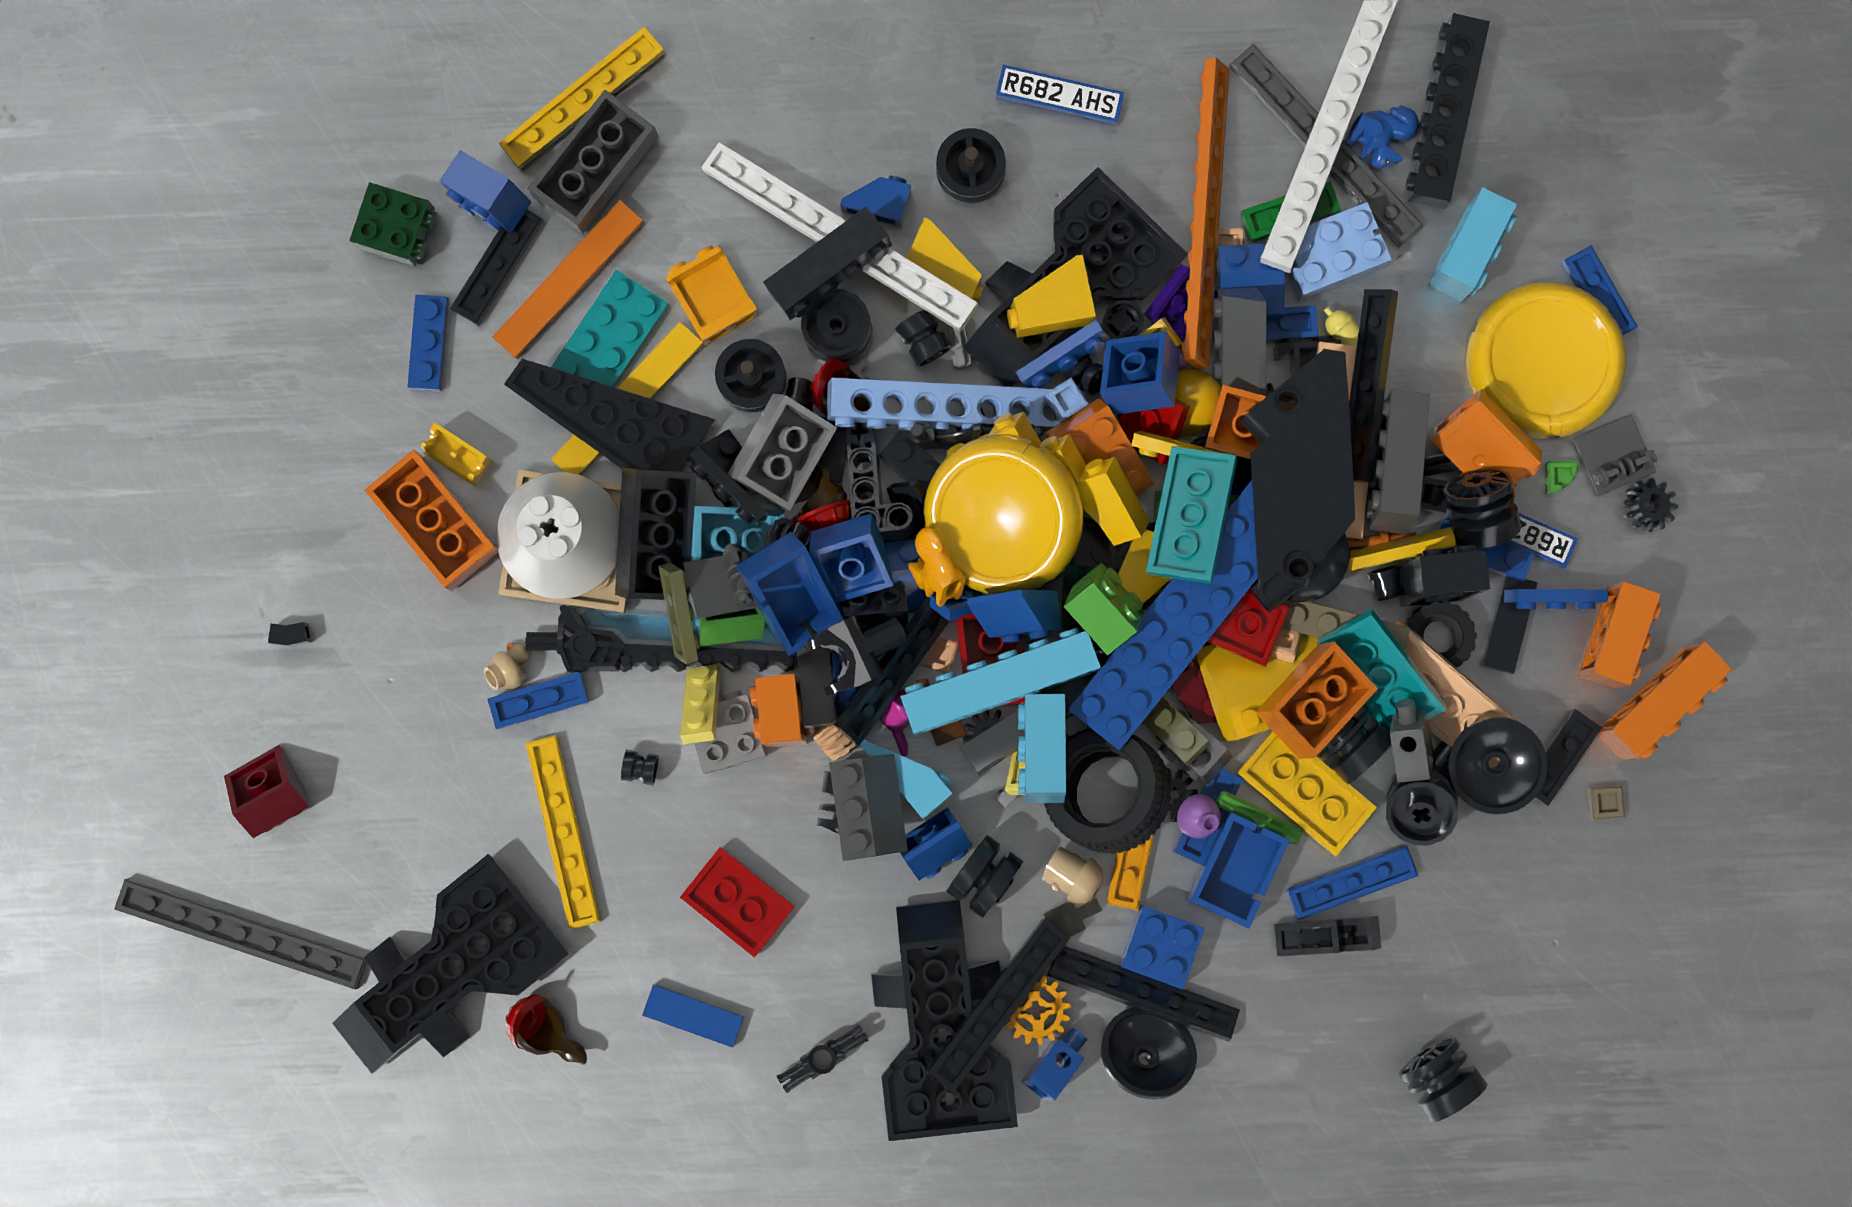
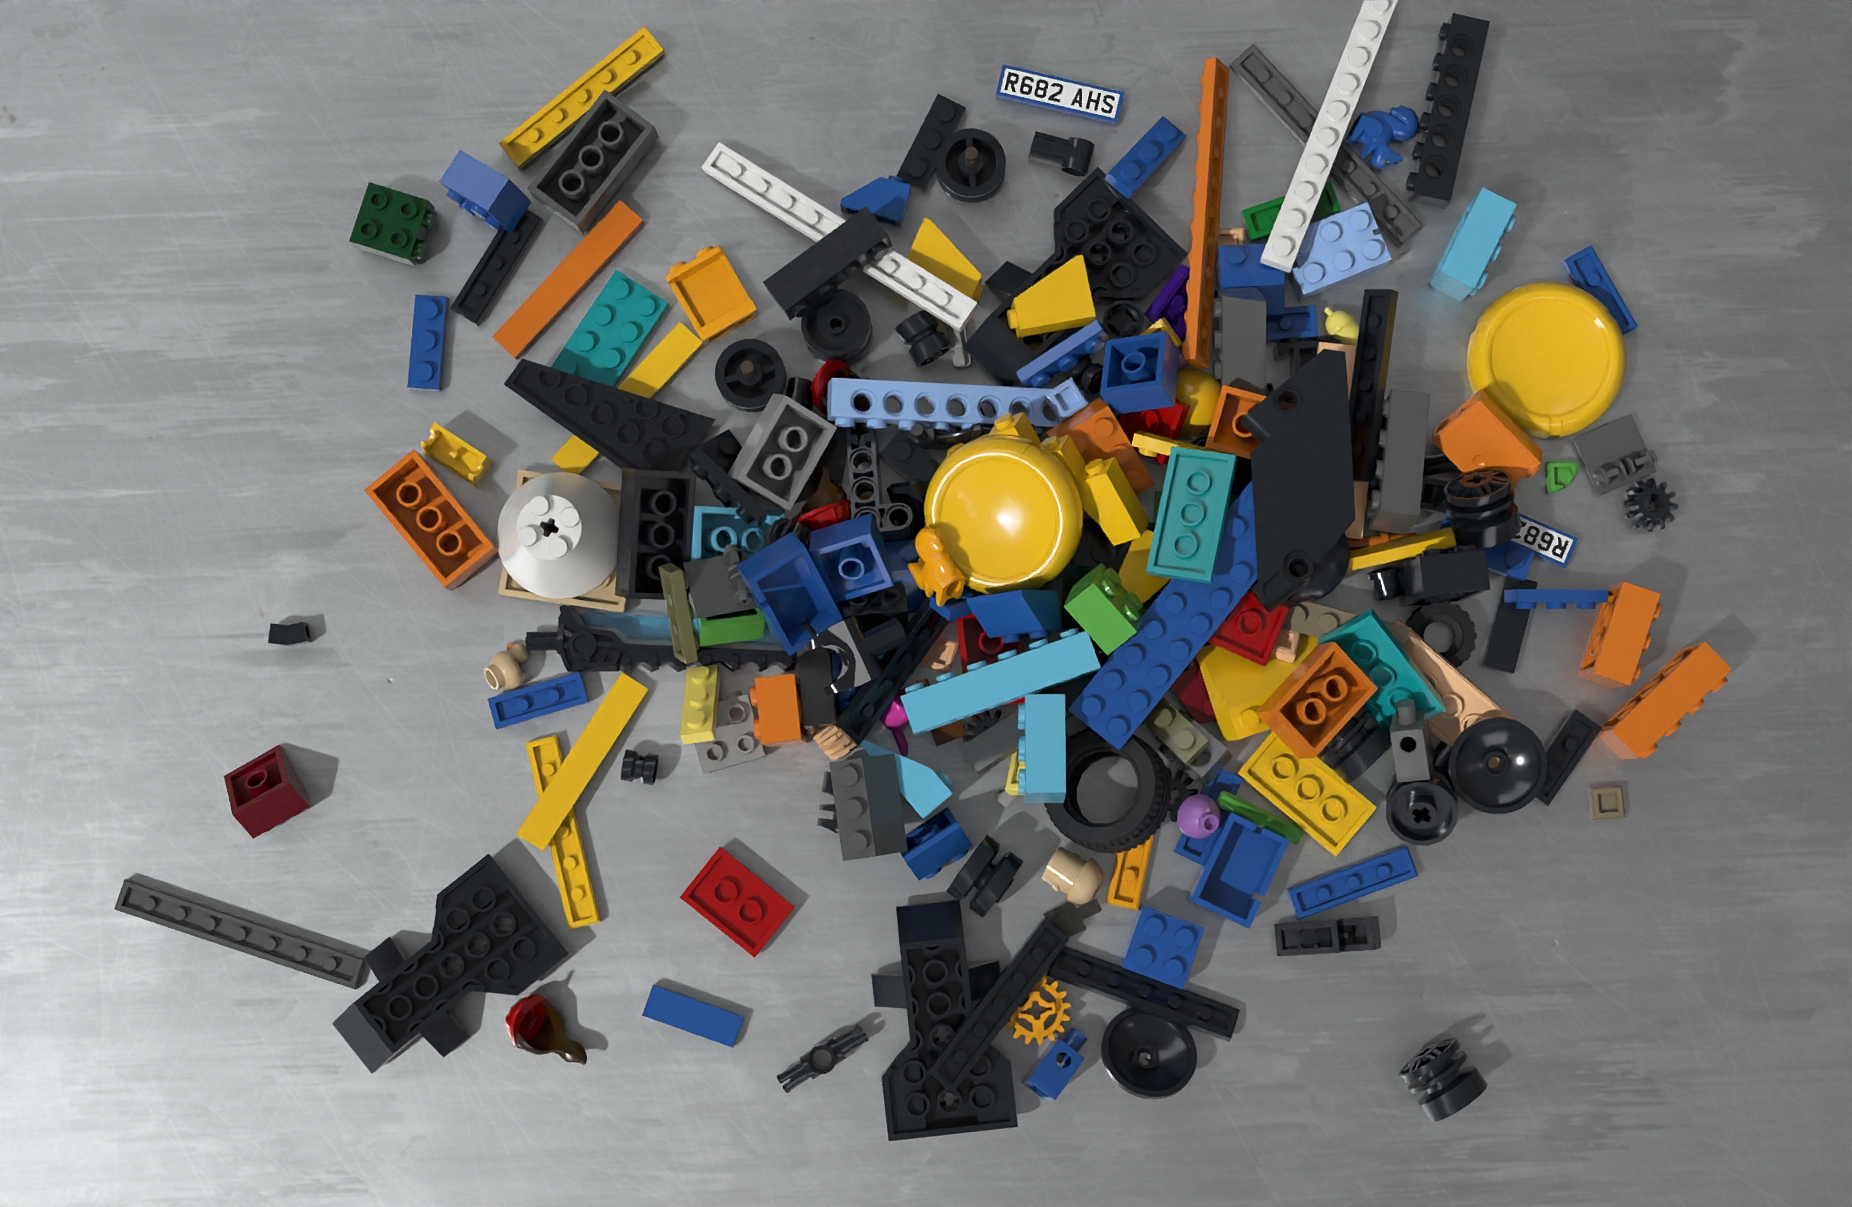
(582, 762): none -> yellow tile
(938, 125): none -> black plate
(1069, 154): none -> black piece
(1145, 157): none -> blue plate

